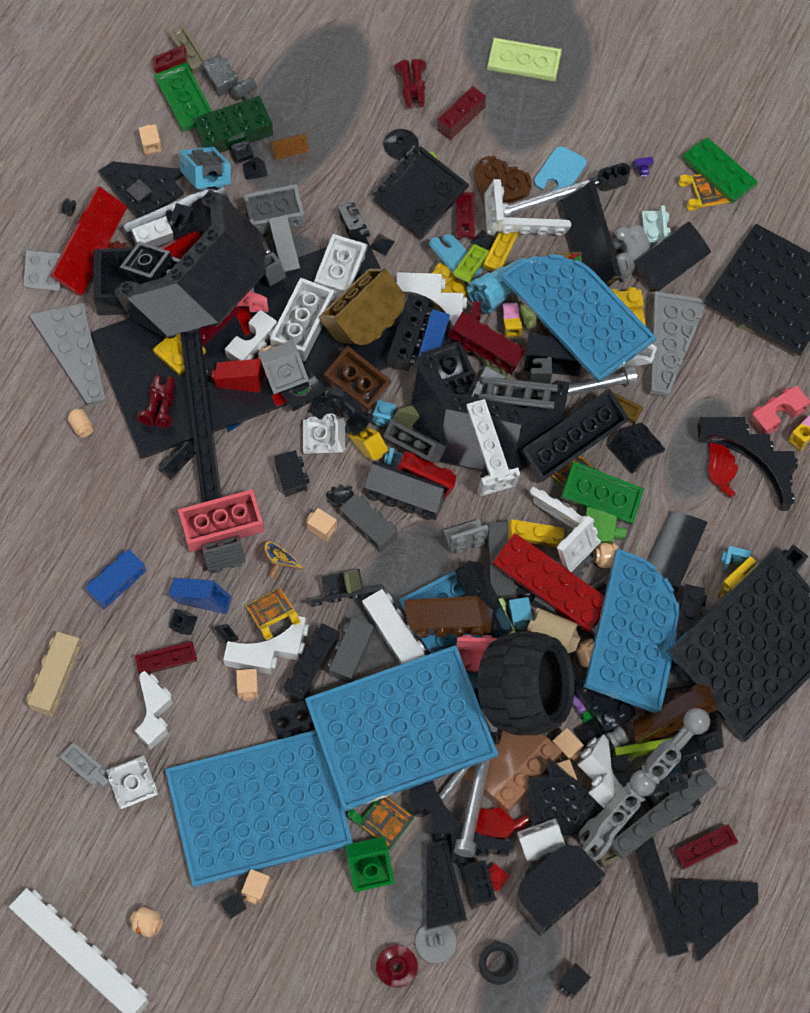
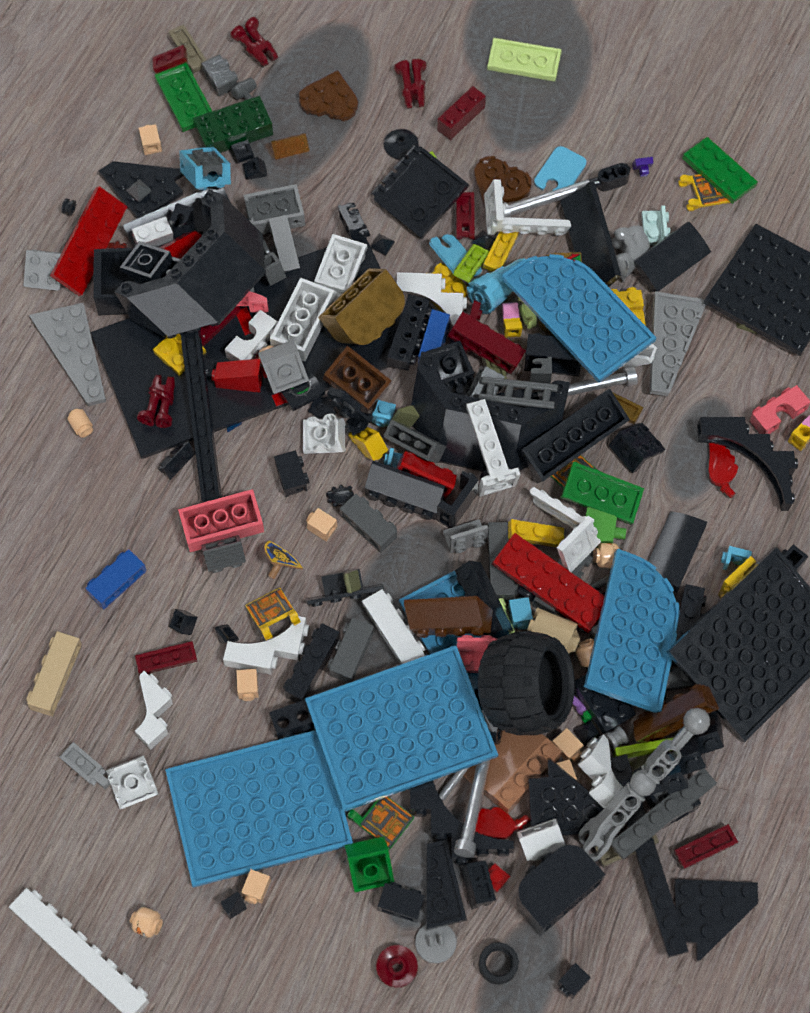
(200, 594): blue slope -> none
(260, 46): none -> dark red piece
(329, 97): none -> reddish brown plate
(401, 902): none -> black brick
(451, 514): none -> black panel

